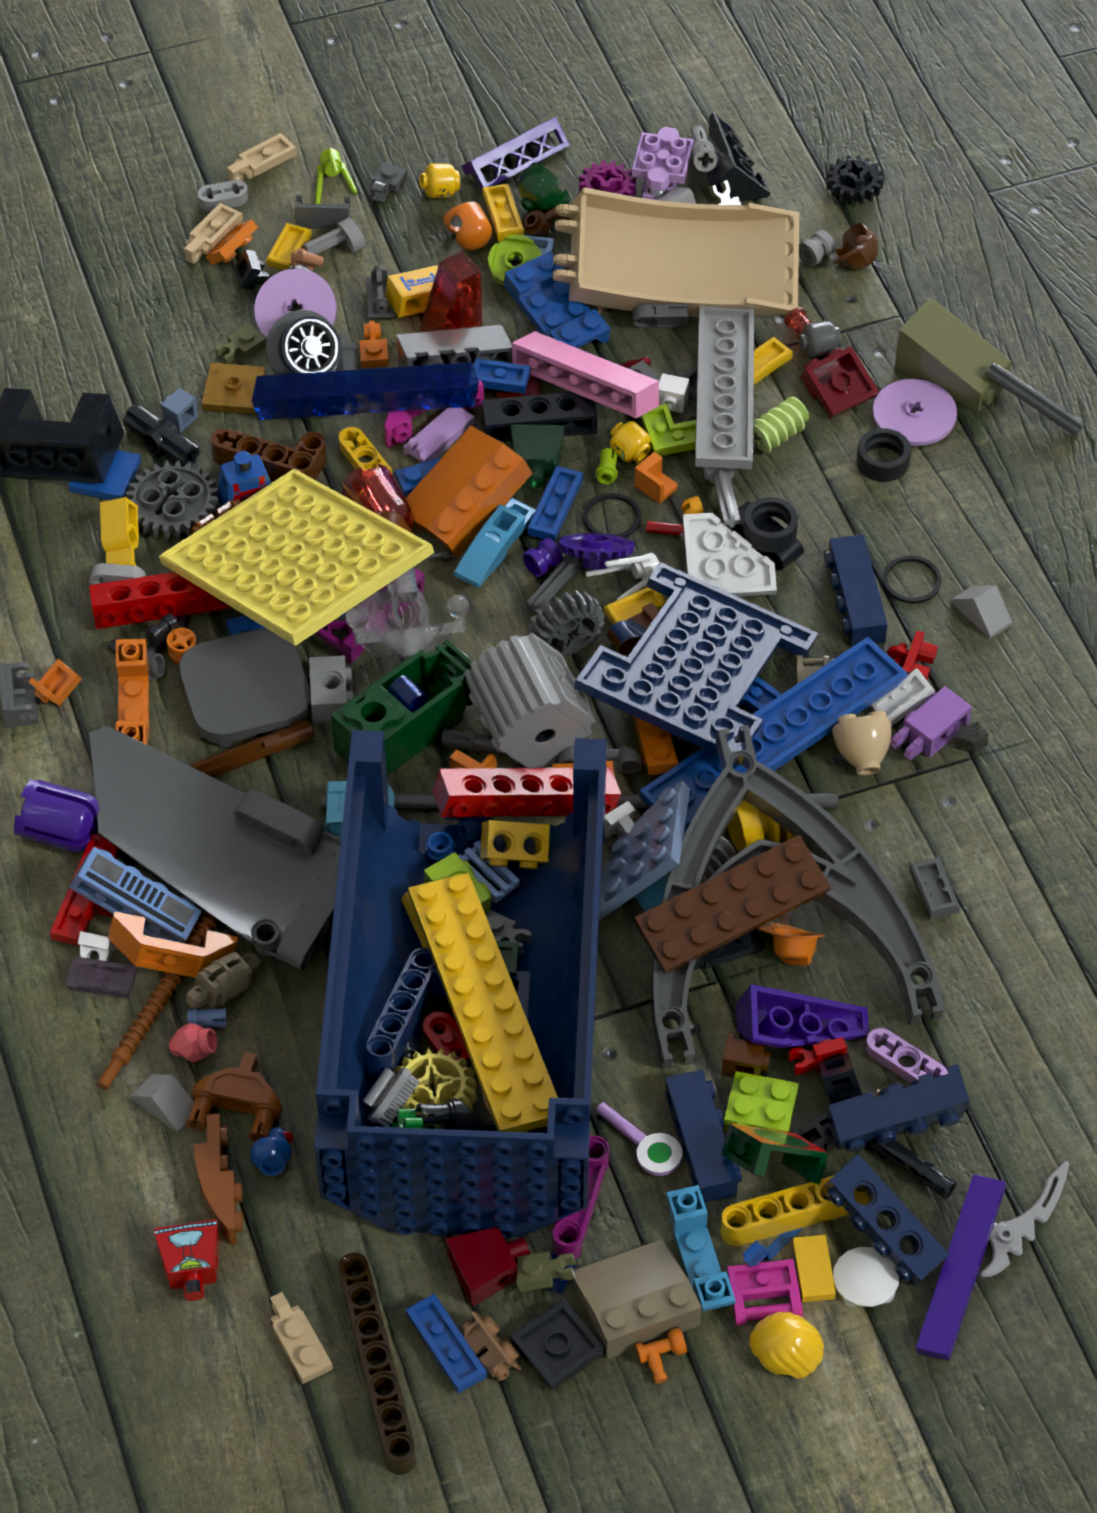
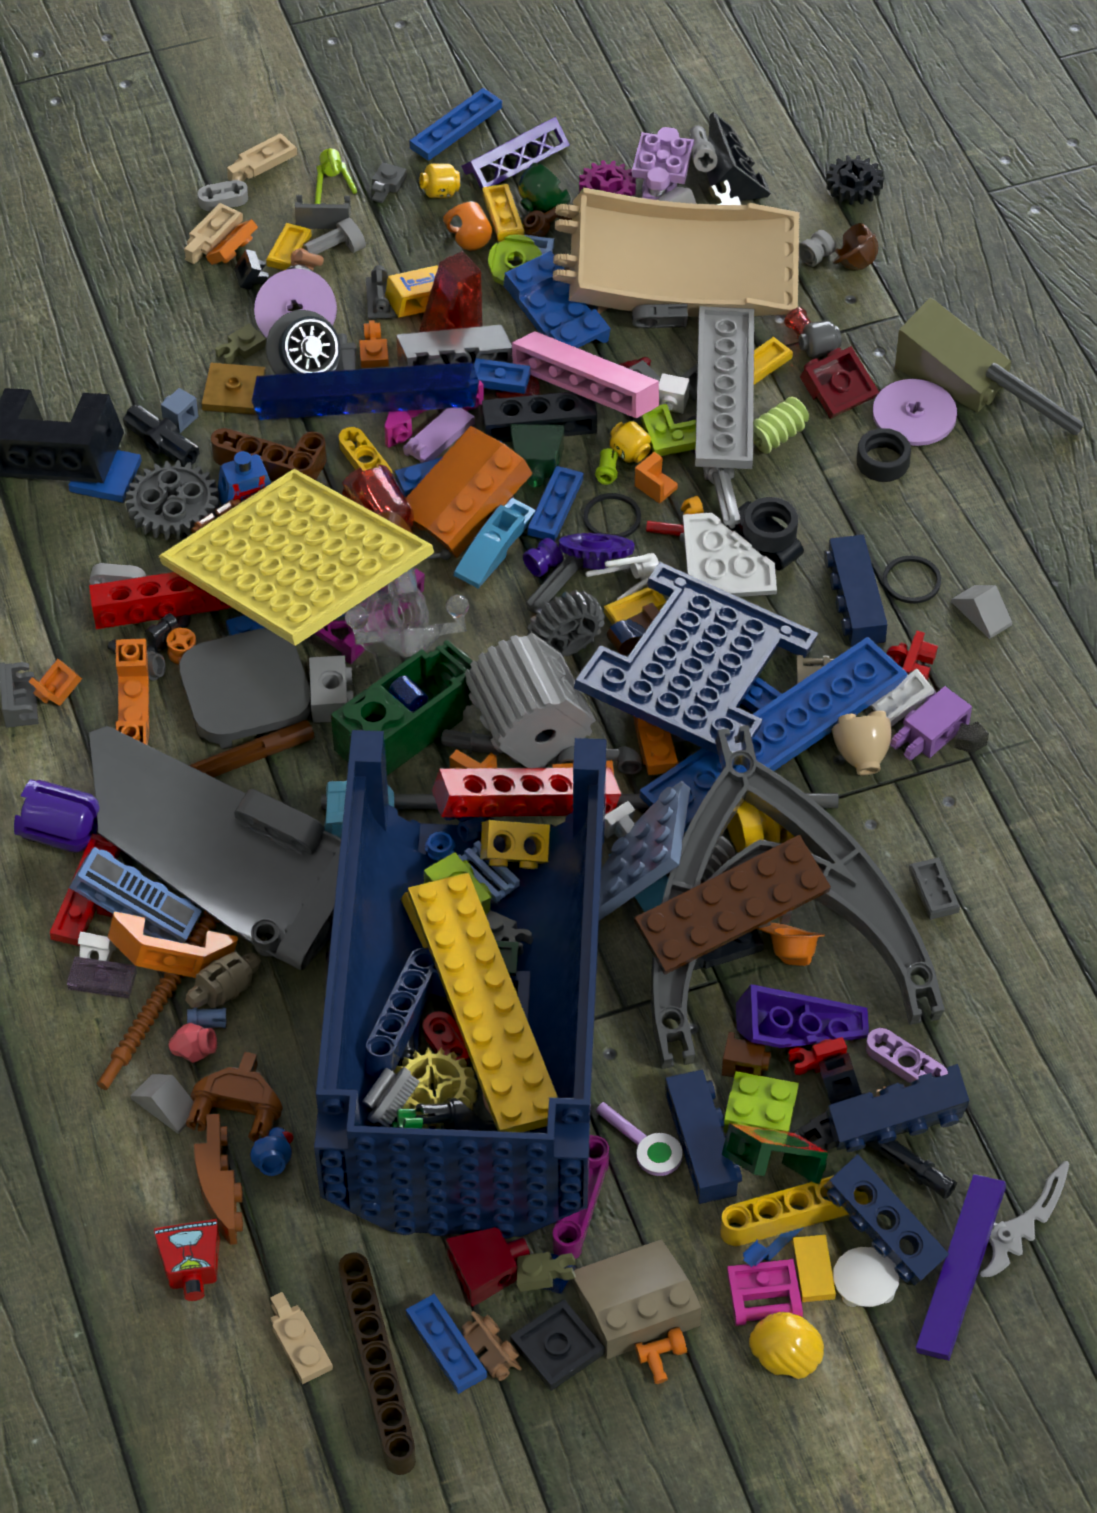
(119, 530): yellow piece -> none
(455, 124): none -> blue plate
(696, 1249): dark azure slope -> none

